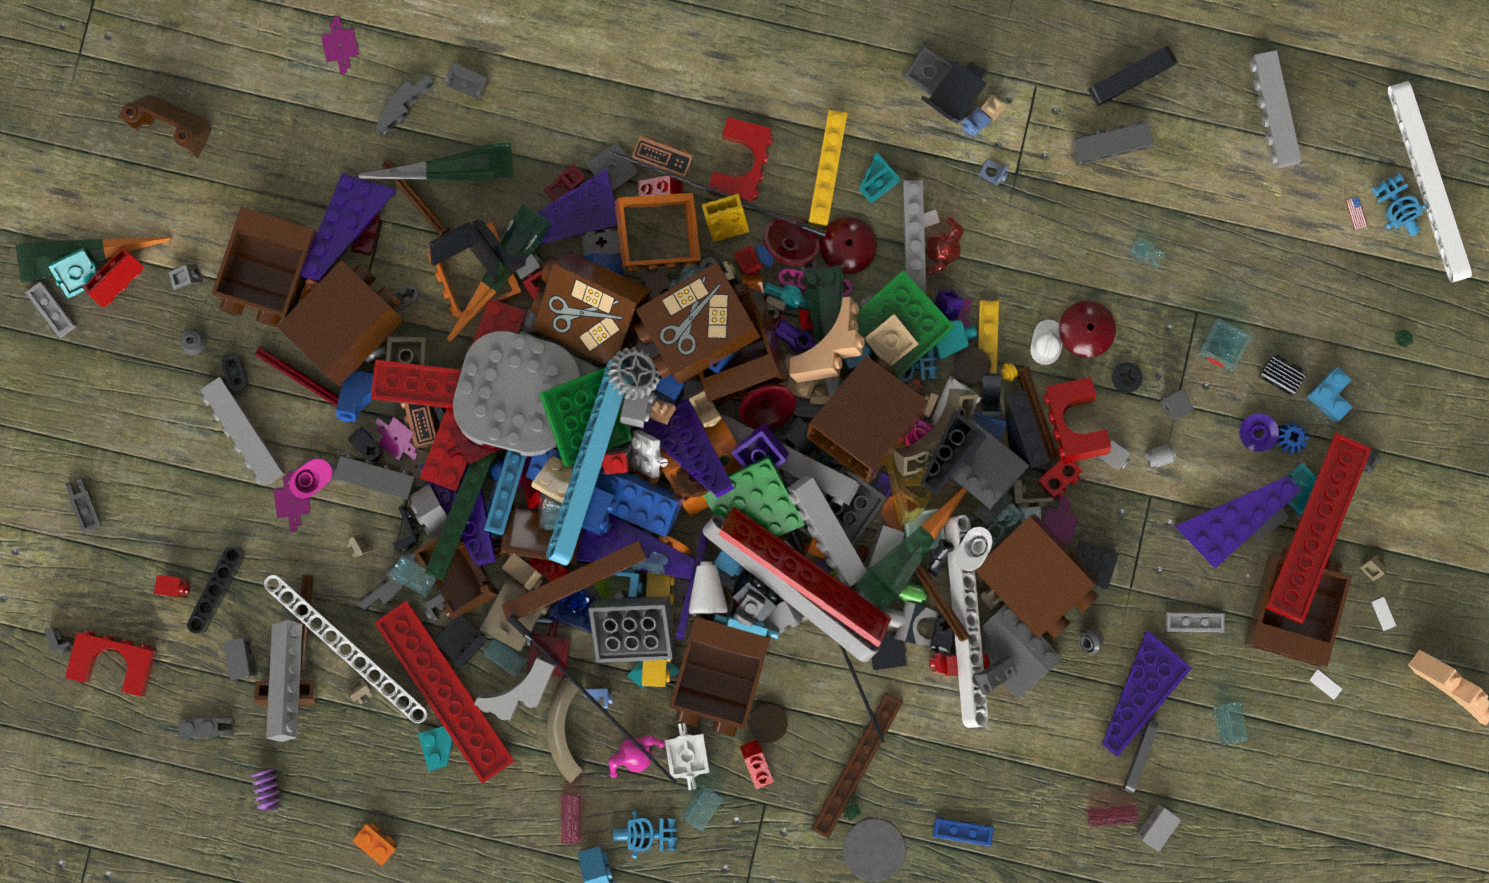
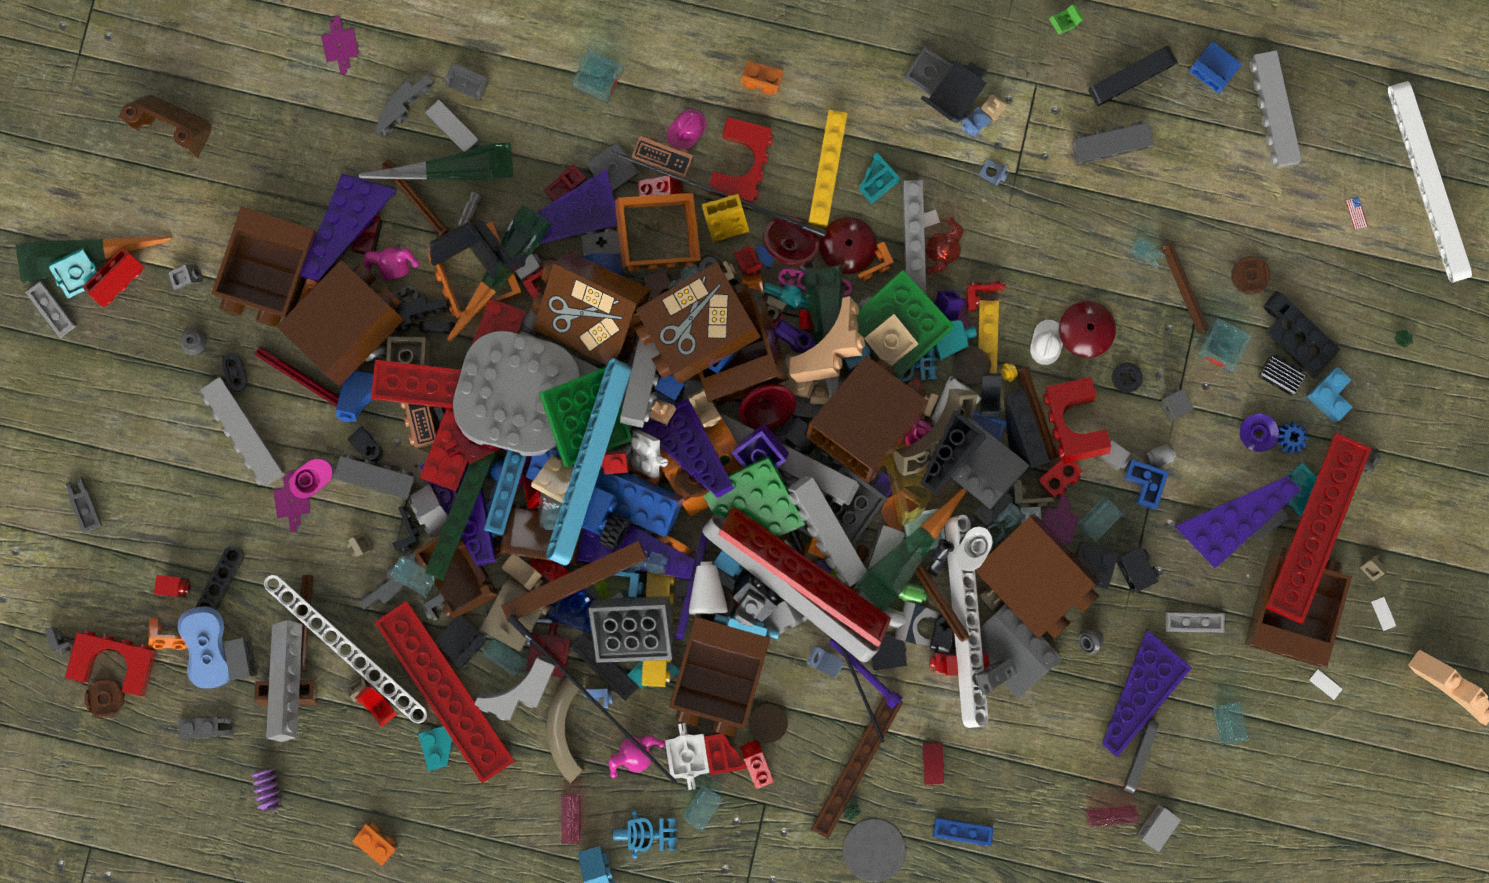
(104, 698): none -> reddish brown tile
(159, 641): none -> orange bracket
(202, 633): none -> medium blue plate
(376, 704): none -> red bracket
(391, 262): none -> dark pink piece
(398, 446): magenta piece -> none
(418, 309): none -> black slope
(436, 326): none -> black beam
(451, 126): none -> light grey tile
(470, 208): none -> light grey axle
(598, 76): none -> clear light blue brick
(606, 670): none -> black tile
(615, 531): none -> black tyre
(618, 375): light grey gear -> none
(686, 129): none -> dark pink piece
(722, 755): none -> red wing
(761, 77): none -> orange bracket
(825, 662): none -> sand blue bracket
(882, 255): none -> orange bracket
(891, 697): none -> dark purple piece
(933, 763): none -> dark red slope
(972, 299): none -> red bracket
(1066, 19): none -> bright green bracket
(1099, 519): none -> clear light blue hinge
(1137, 569): none -> black brick
(1150, 480): none -> blue brick
(1185, 288): none -> reddish brown axle
(1215, 67): none -> blue bracket
(1250, 275): none -> reddish brown tile
(1283, 308): none -> black hinge
(1409, 222): dark azure torso -> none

